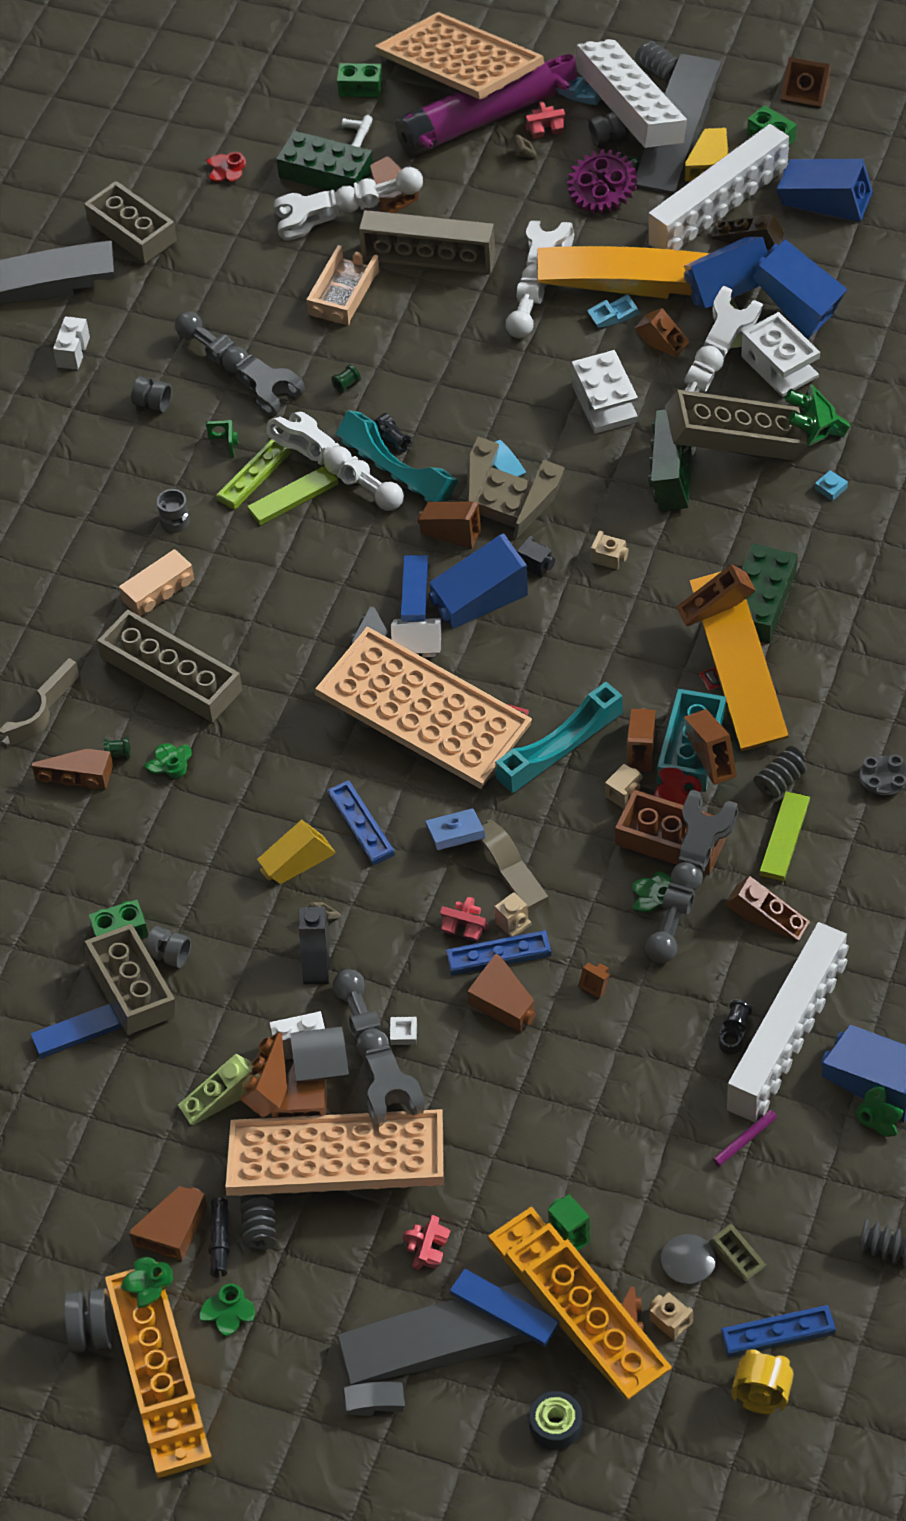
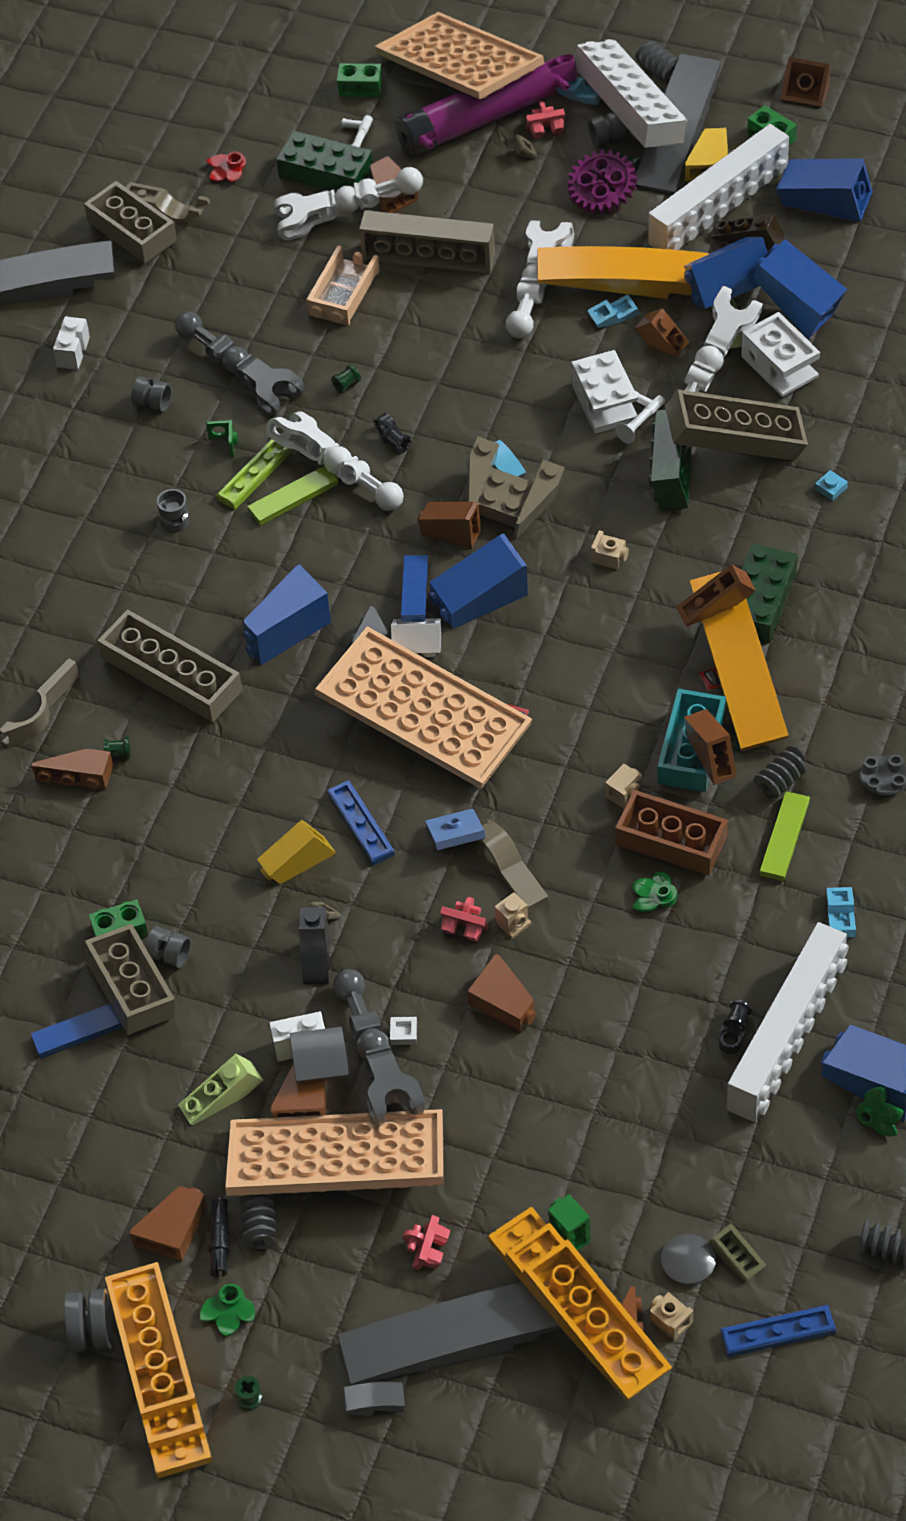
(145, 1280): green plate -> none
(156, 583): light nougat brick -> none
(166, 204): none -> dark tan piece
(170, 760): green plate -> none
(248, 1392): none -> dark green bush
(267, 1079): dark orange slope -> none
(286, 616): none -> blue slope
(362, 433): teal arch -> none
(504, 1307): blue tile -> none
(511, 950): blue tile -> none
(527, 762): teal arch -> none
(536, 557): black brick -> none
(555, 1434): wheel -> none
(594, 979): dark orange tile -> none
(626, 432): none -> white piece
(641, 739): dark orange slope -> none
(674, 783): red plate -> none
(687, 875): dark grey piece -> none
(744, 1138): magenta bar -> none
(762, 1382): yellow brick -> none
(765, 909): dark orange slope -> none
(818, 415): green connector -> none
(841, 910): none -> medium azure slope

